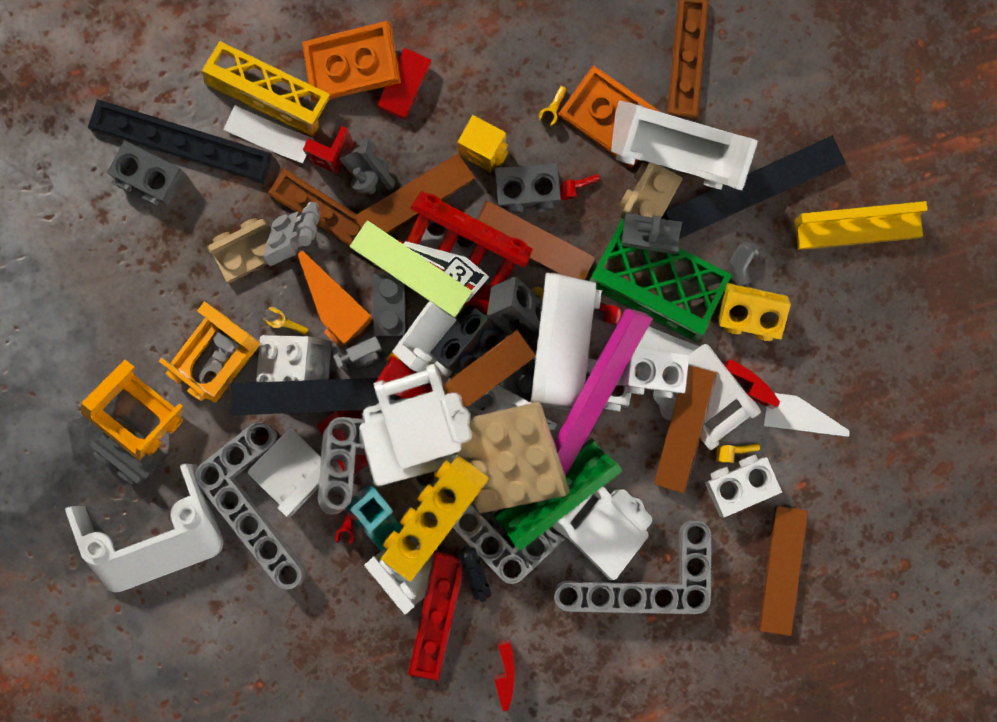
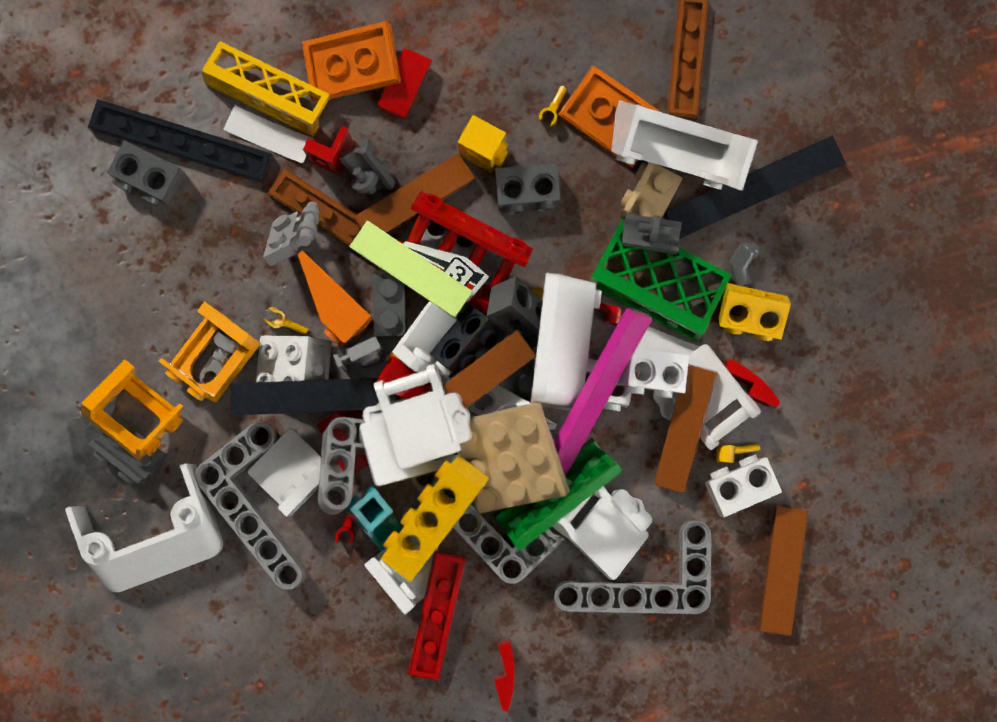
(242, 250): tan bracket -> none
(474, 573): black axle -> none
(547, 249): dark orange tile -> none
(569, 187): red hand -> none
(799, 415): white sticker -> none
(859, 225): yellow fence -> none

